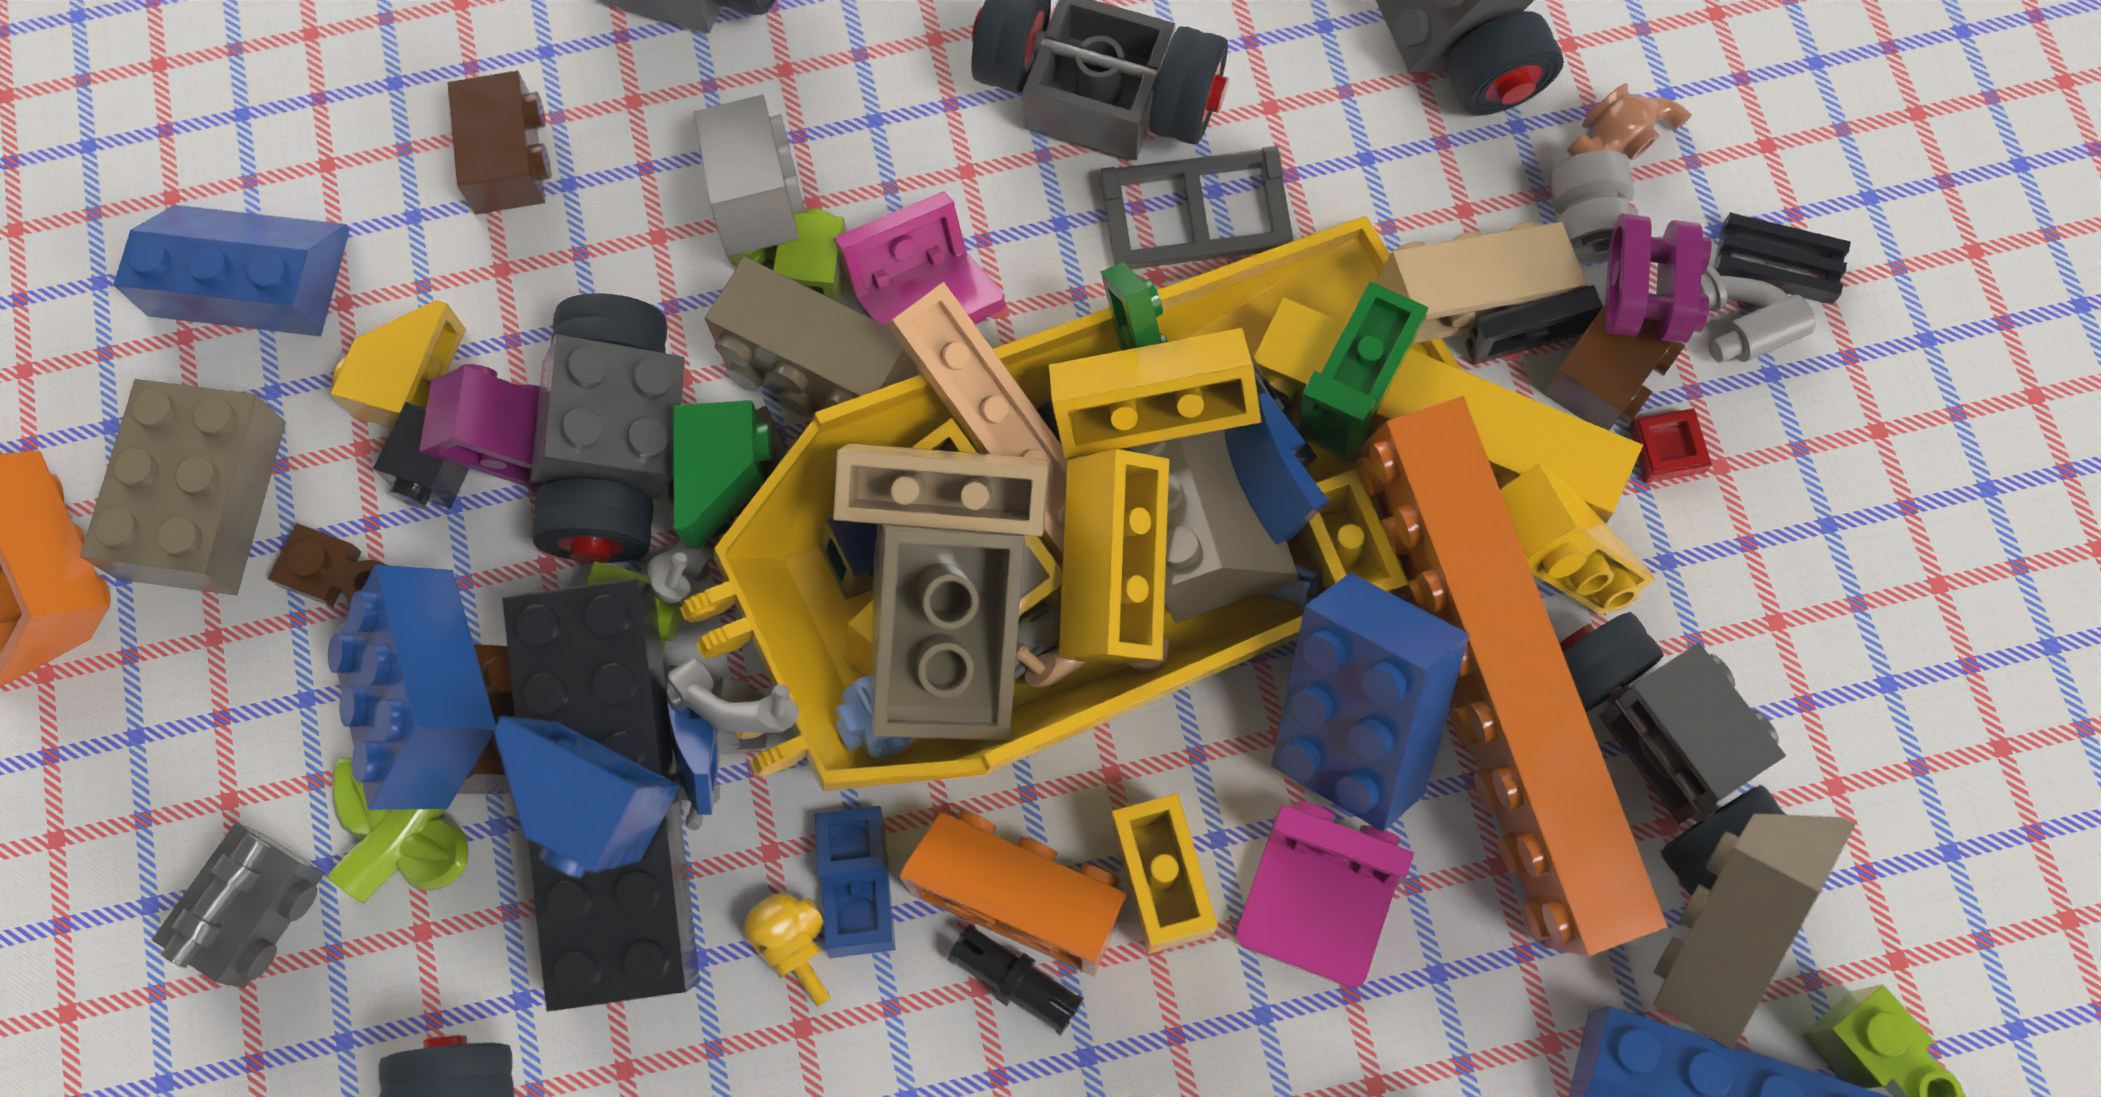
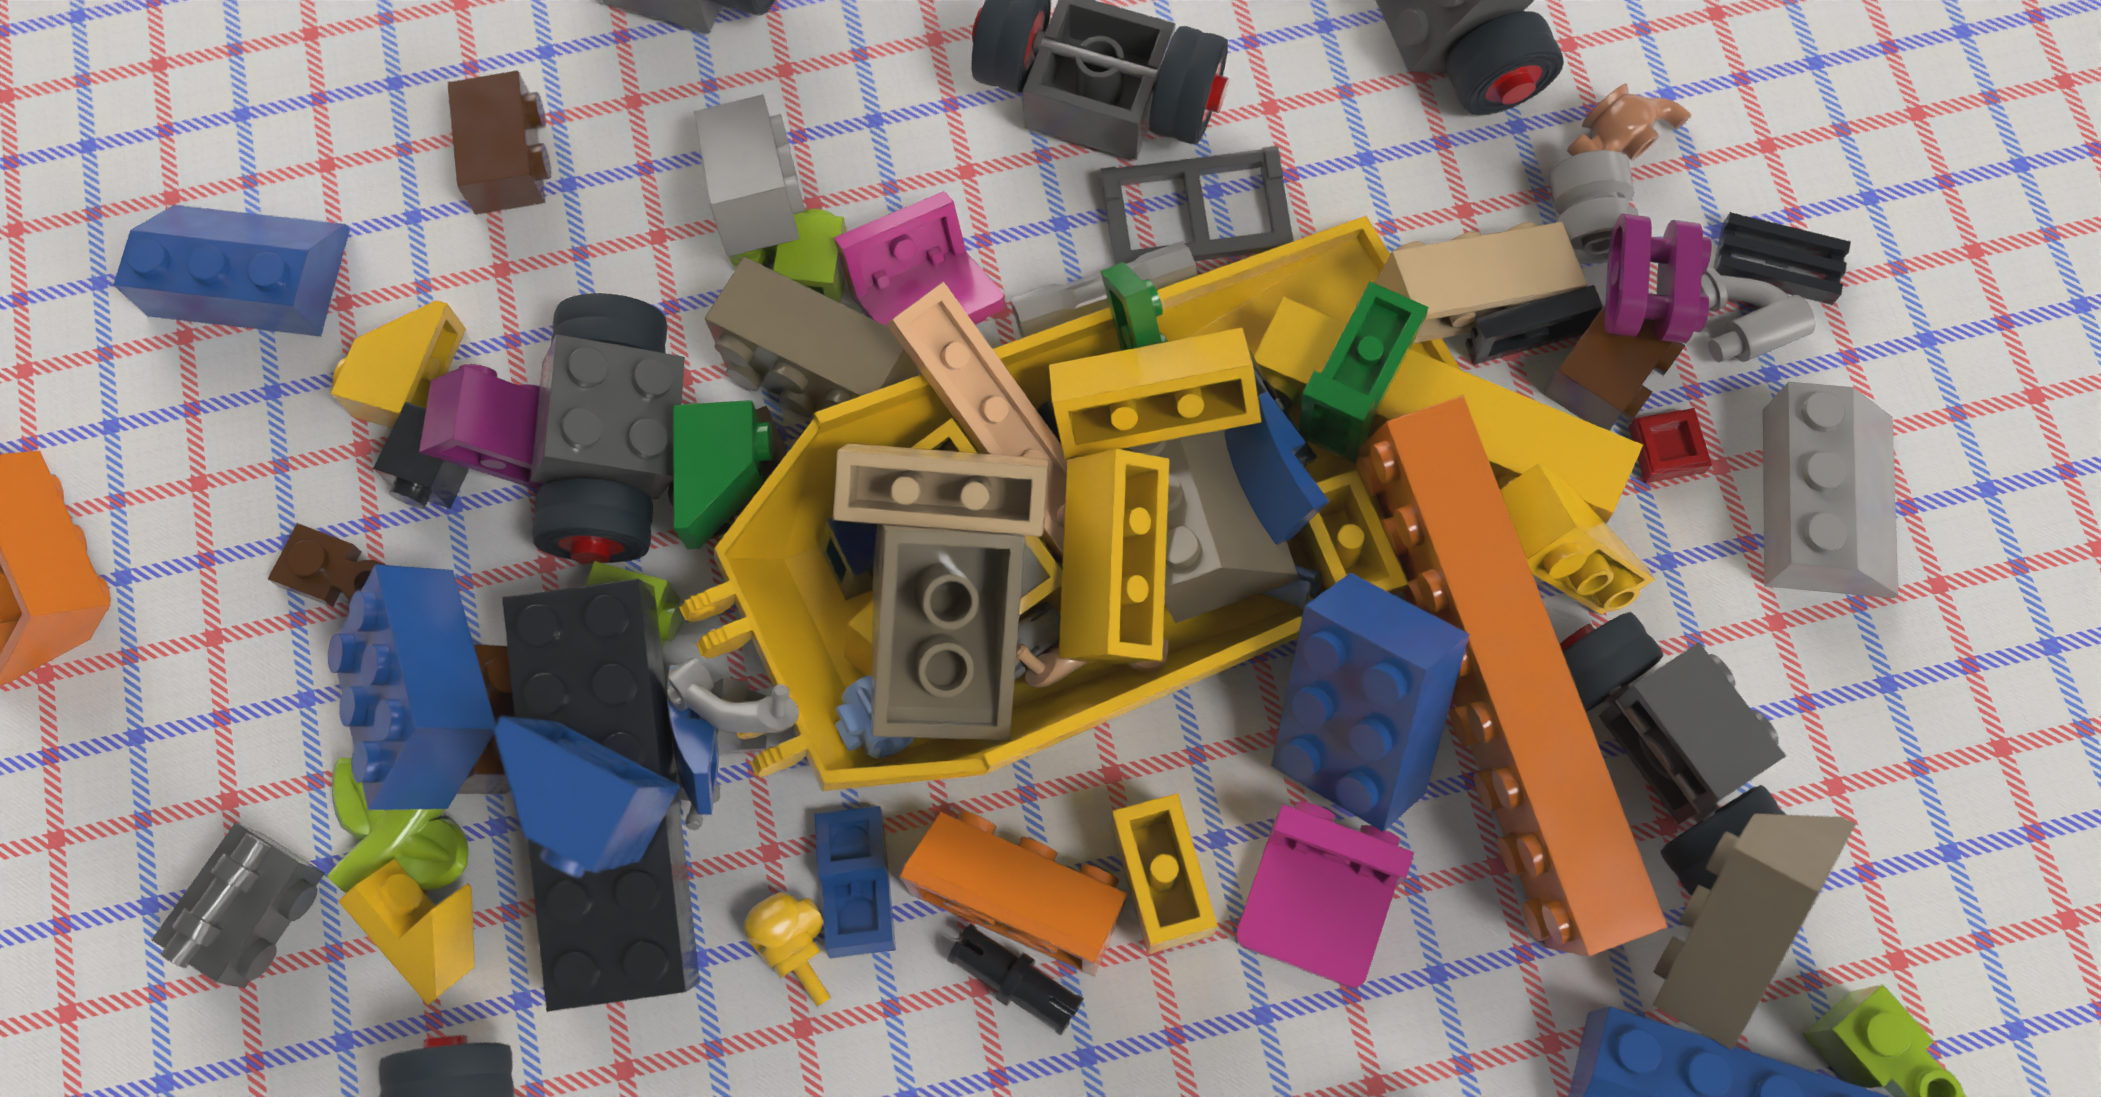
(184, 487): dark tan brick -> none
(421, 940): none -> yellow slope
(667, 569): light grey piece -> none
(1067, 302): none -> light grey axle
(1829, 492): none -> light grey slope

